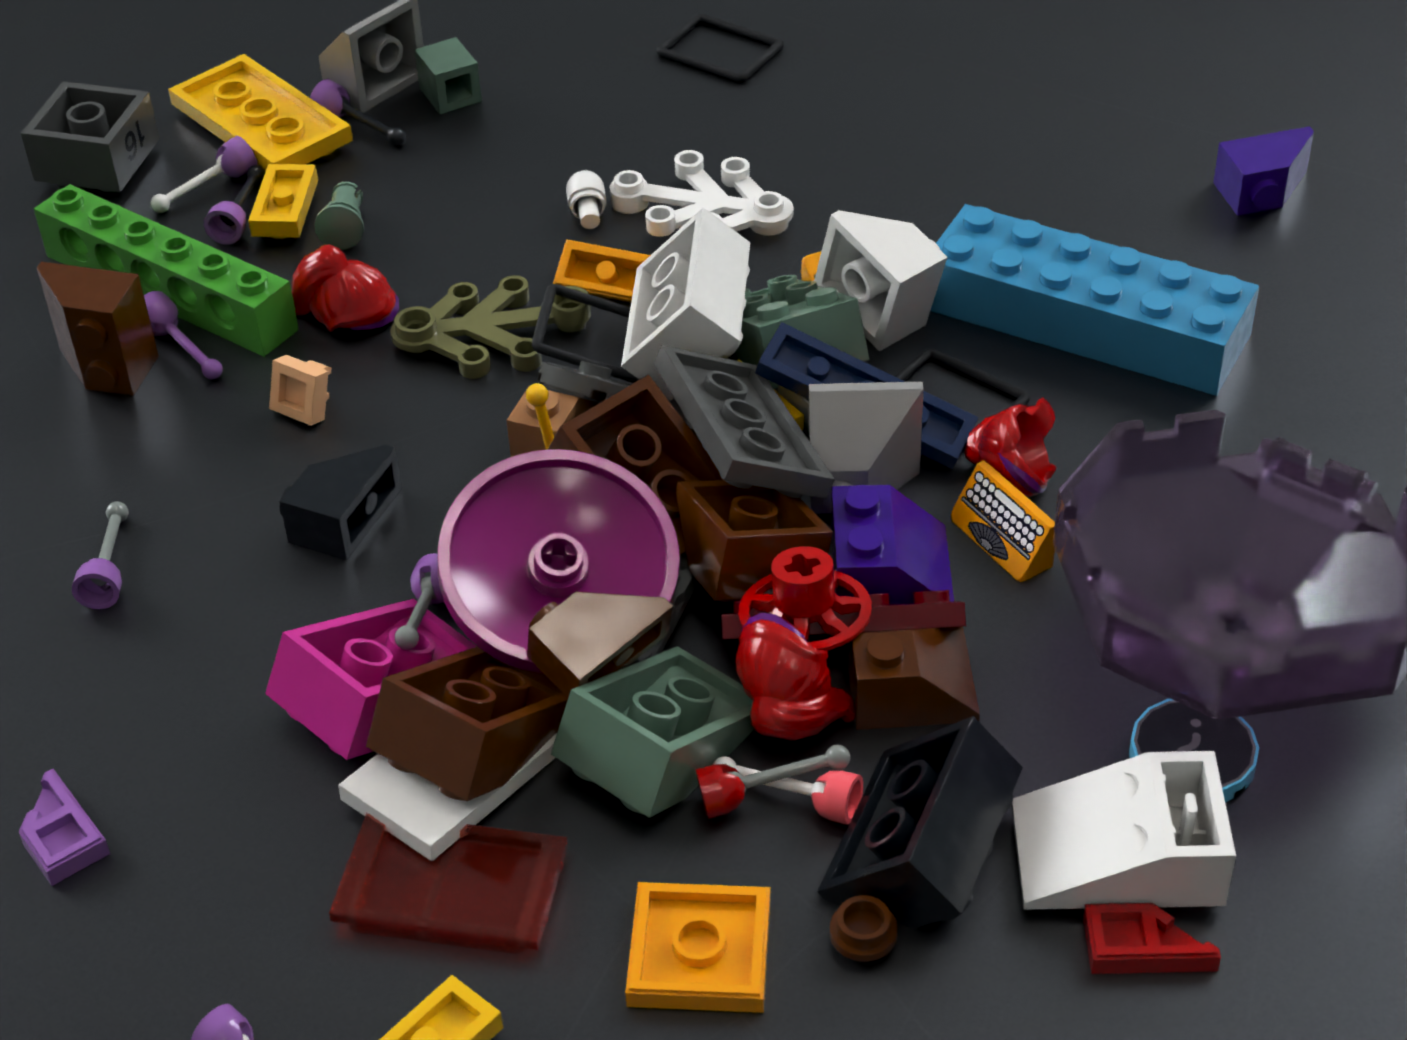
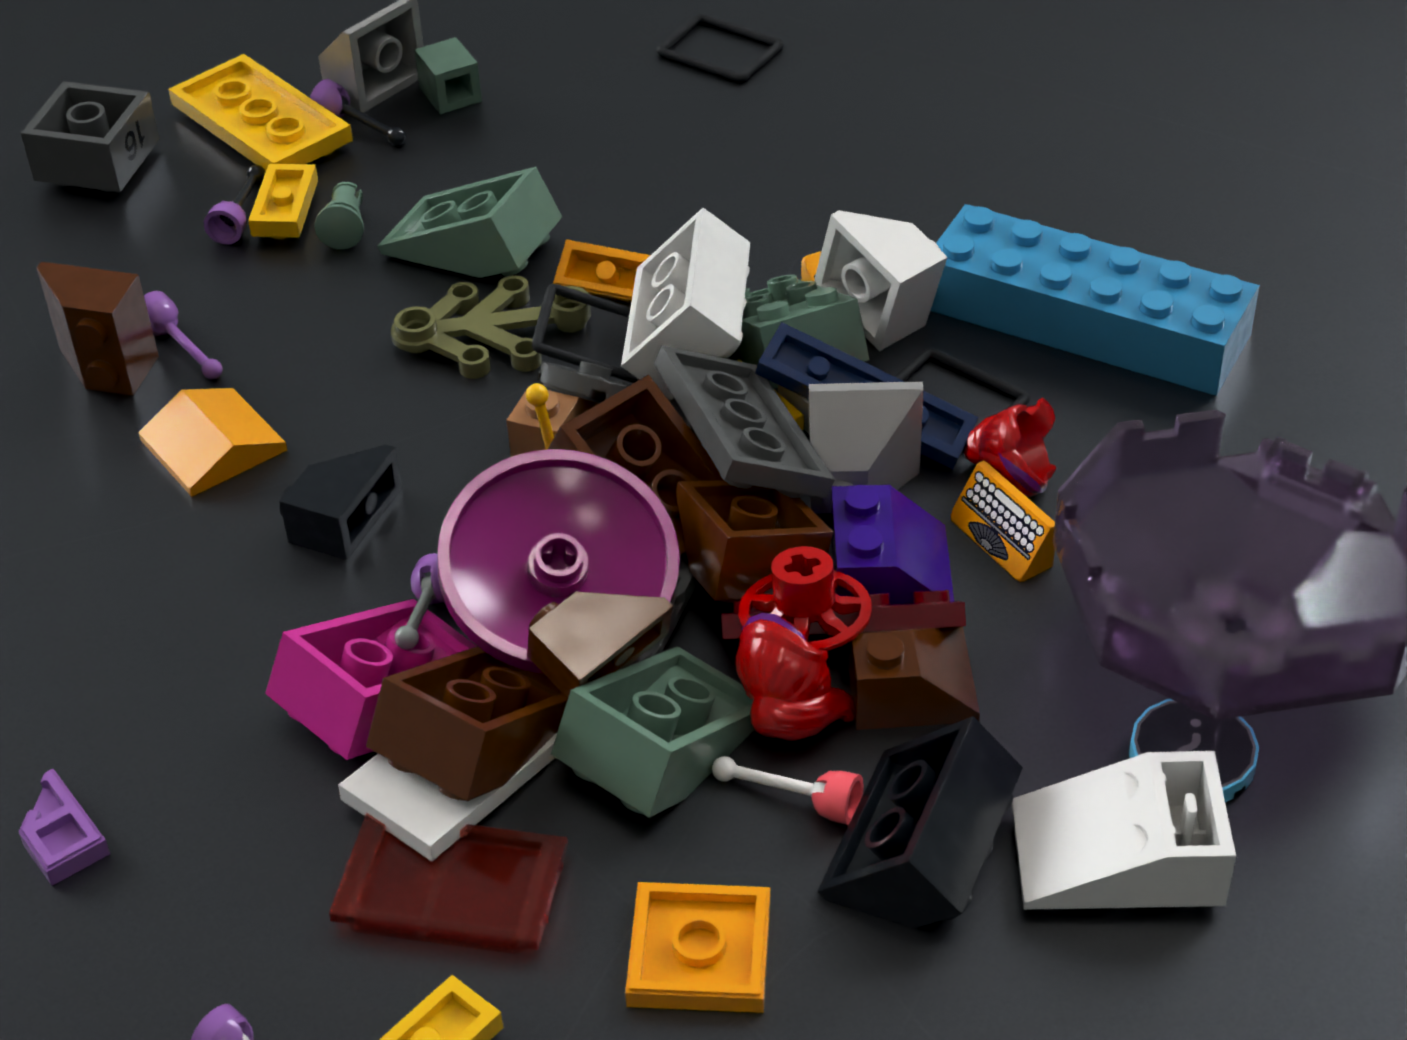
(99, 580): medium lavender hinge -> none
(203, 282): bright green brick -> none
(209, 437): none -> light orange slope
(232, 159): hinge -> none
(299, 389): light nougat tile -> none
(342, 291): red hair -> none
(477, 226): none -> sand green slope
(586, 197): white cylinder -> none
(725, 787): hinge -> none
(762, 211): white plant -> none
(863, 929): reddish brown plate -> none
(1142, 941): red tile -> none
(1262, 169): dark purple slope -> none

